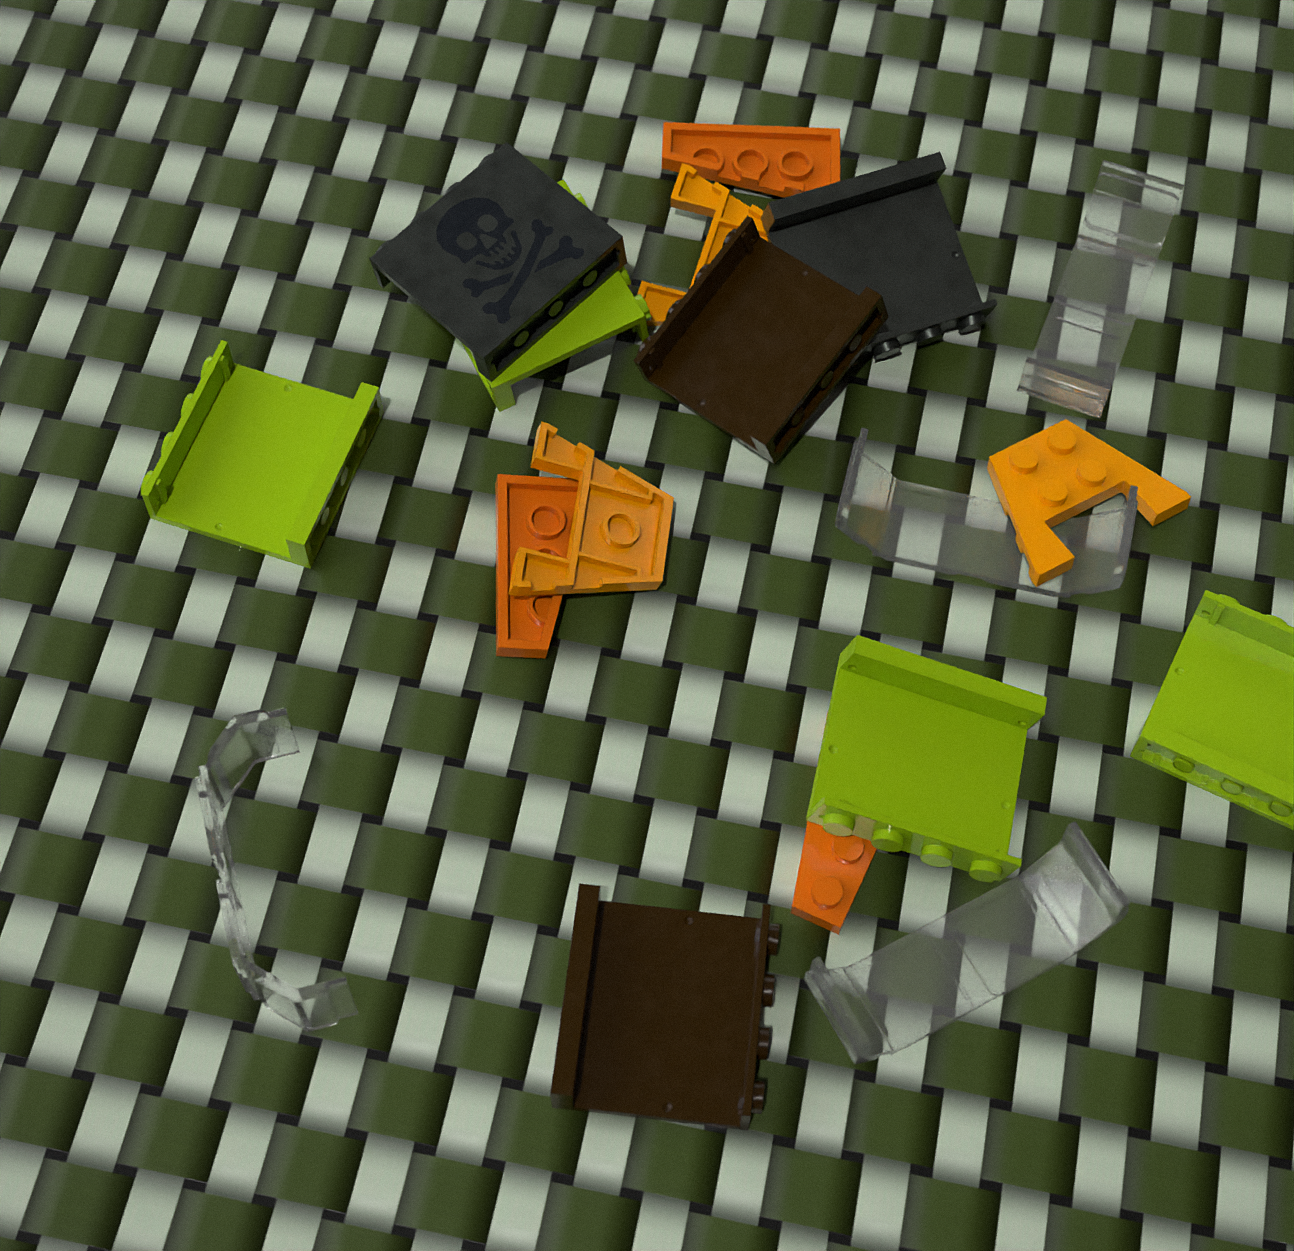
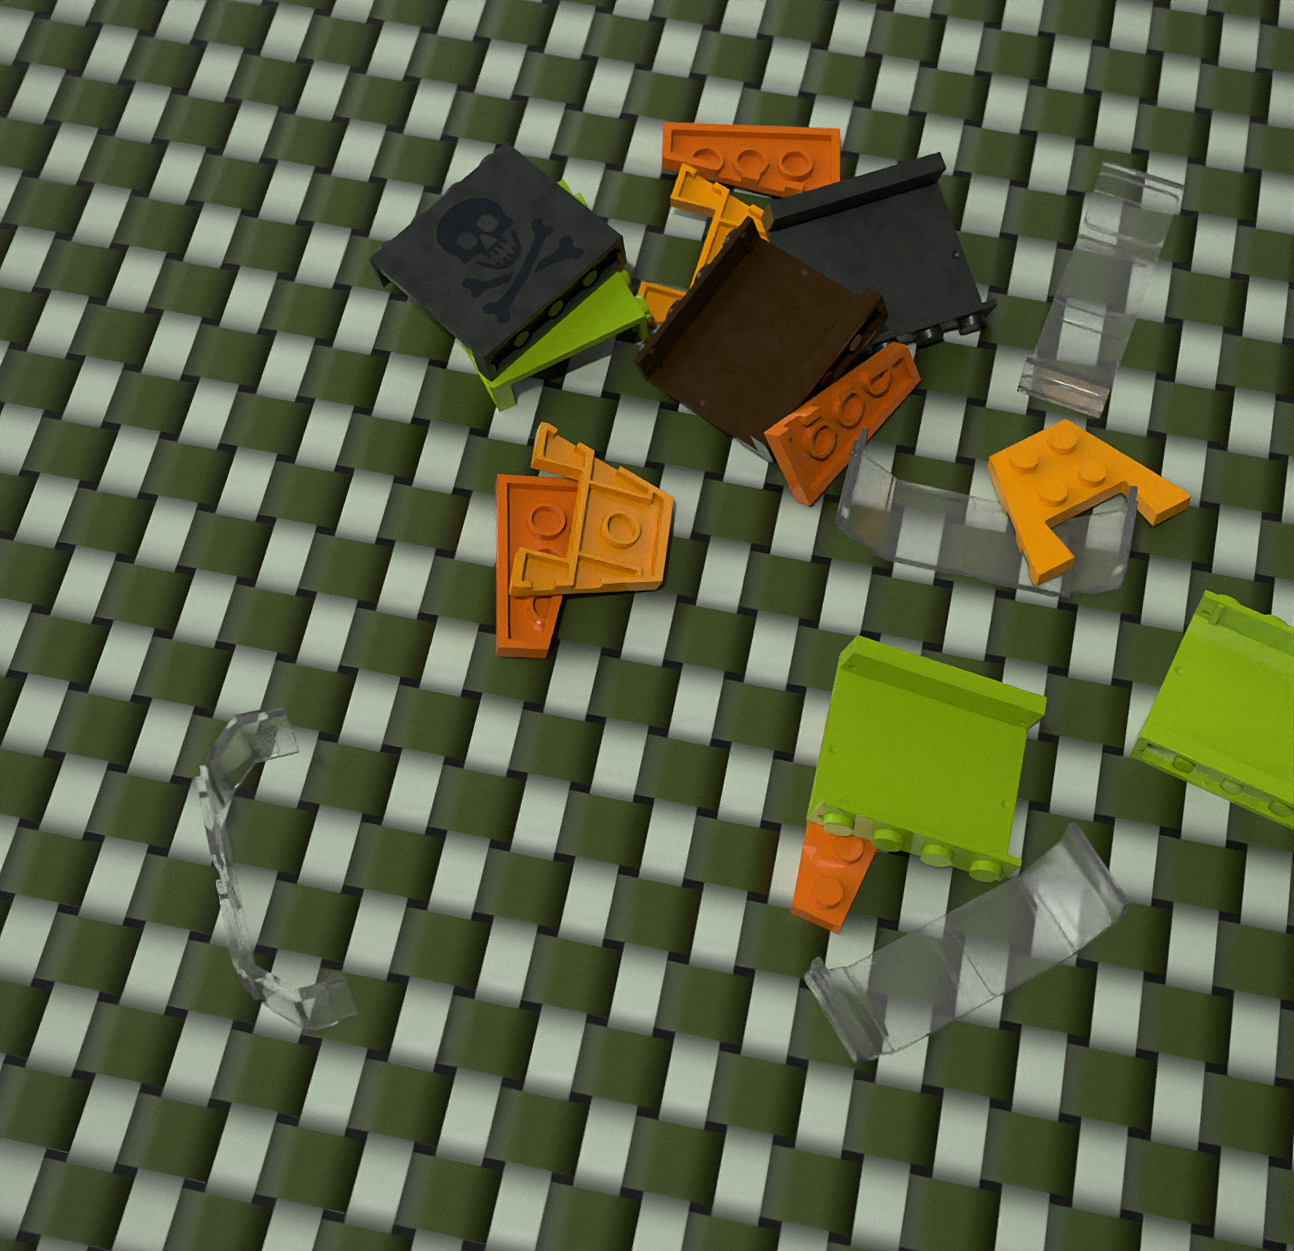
(261, 459): lime panel -> none
(664, 1013): dark brown panel -> none
(820, 435): none -> orange wing

